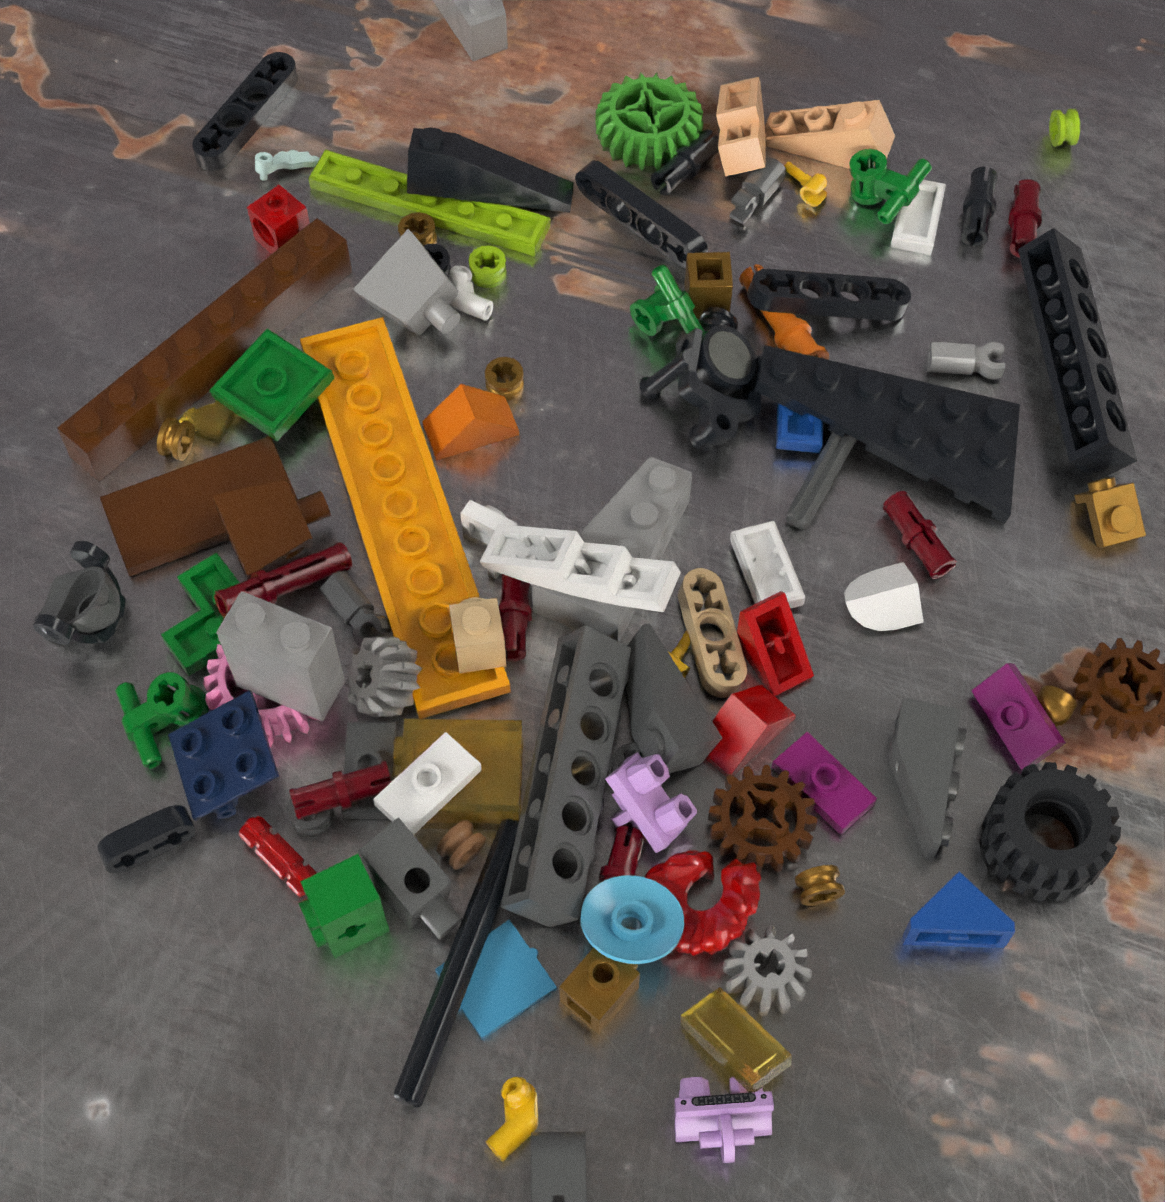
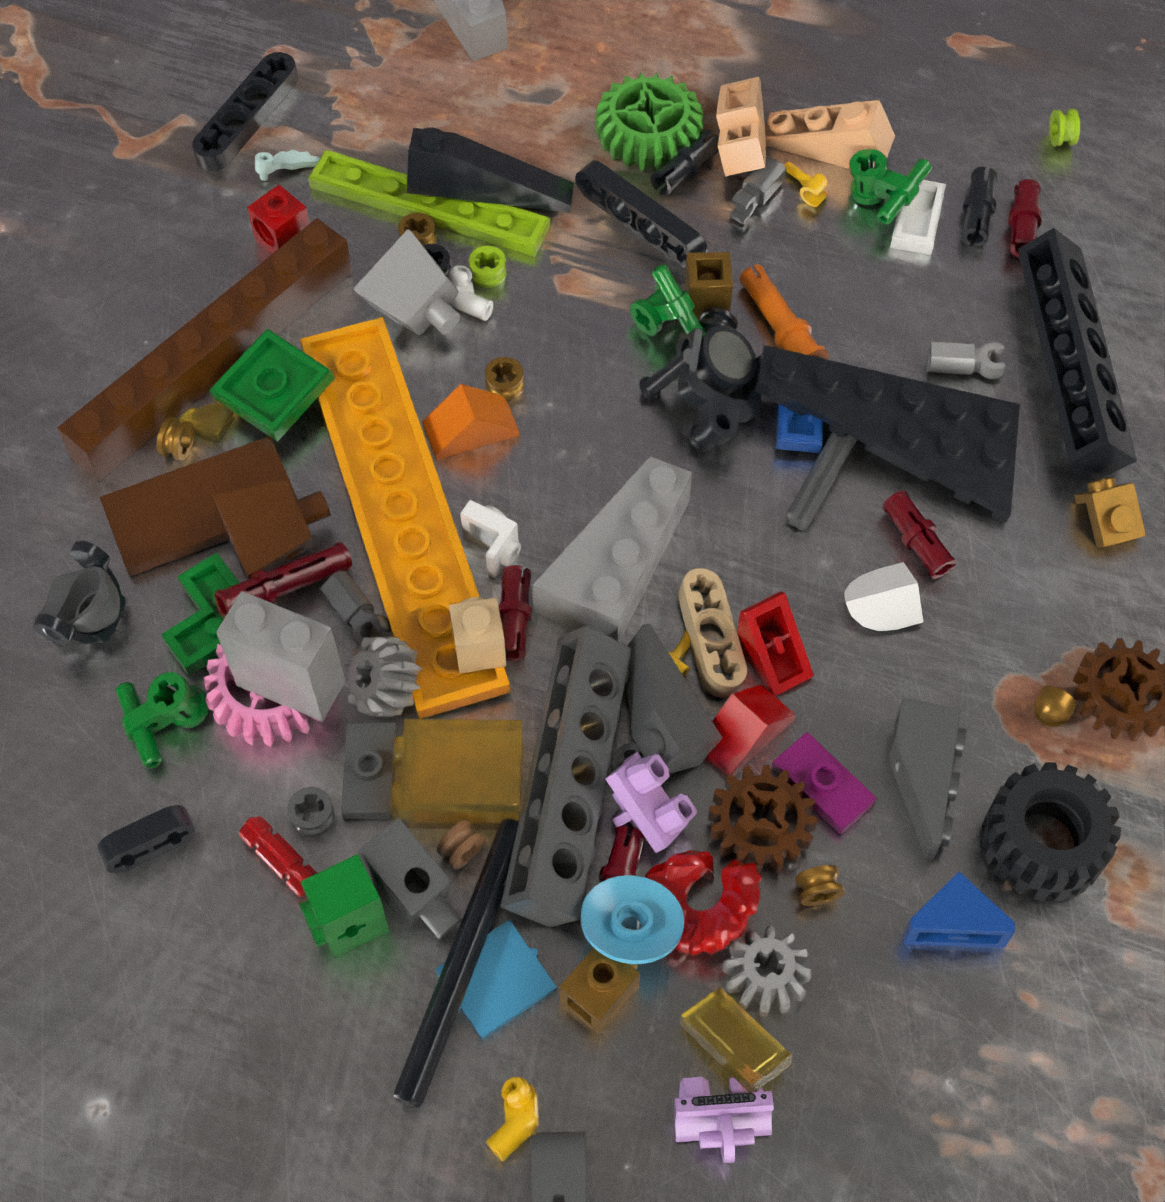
(223, 757): dark blue hinge -> none
(340, 790): dark red pin -> none
(428, 783): white plate -> none
(581, 569): white slope -> none
(766, 563): white plate -> none
(780, 292): black beam -> none
(1018, 716): magenta plate -> none

